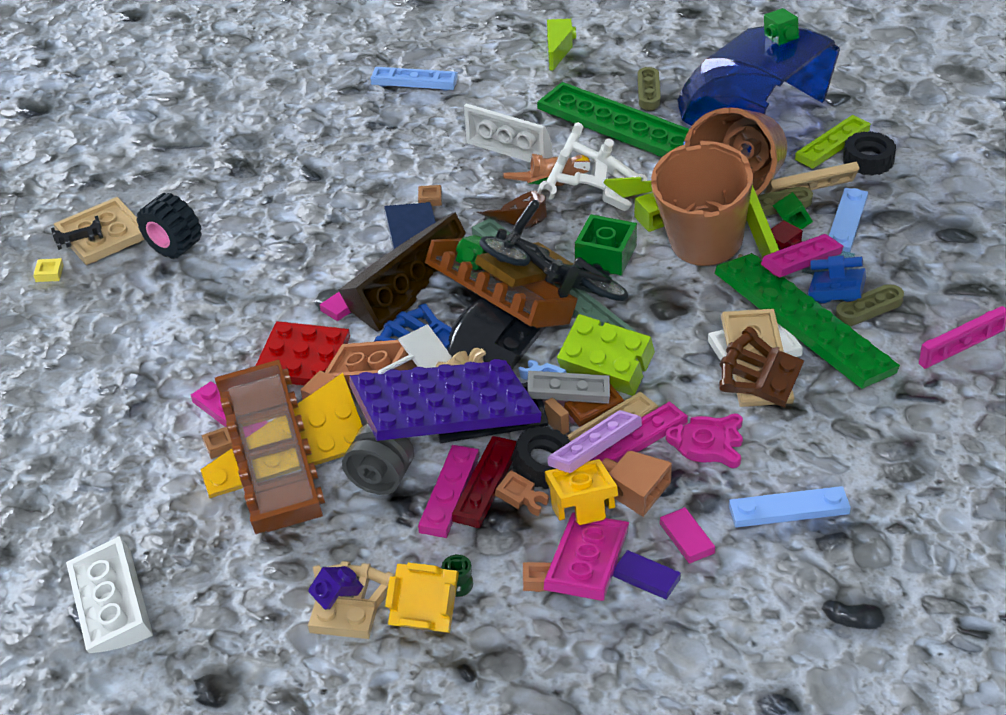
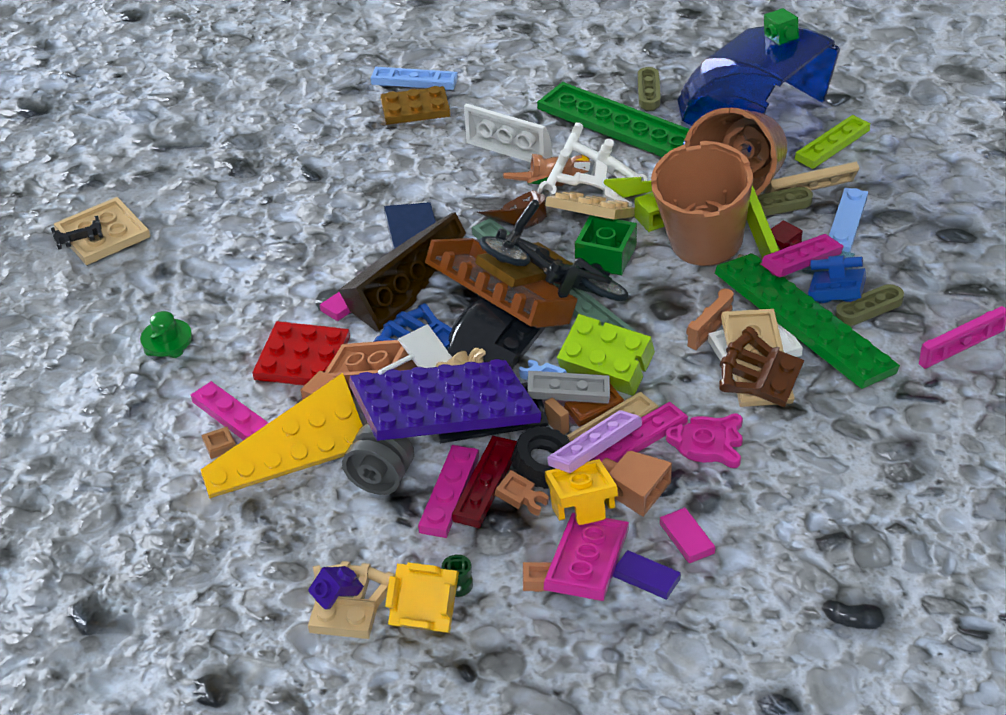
(48, 270): light yellow tile -> none
(109, 597): white slope -> none
(165, 336): none -> green plate
(169, 225): black wheel -> none
(269, 447): window -> none
(415, 105): none -> pearl gold plate
(430, 194): medium nougat tile -> none
(468, 249): green brick -> none
(559, 39): lime slope -> none
(590, 205): none -> tan plate
(709, 320): none -> nougat plate
(789, 506): light blue plate -> none
(792, 211): green brick -> none
(874, 143): black tyre -> none

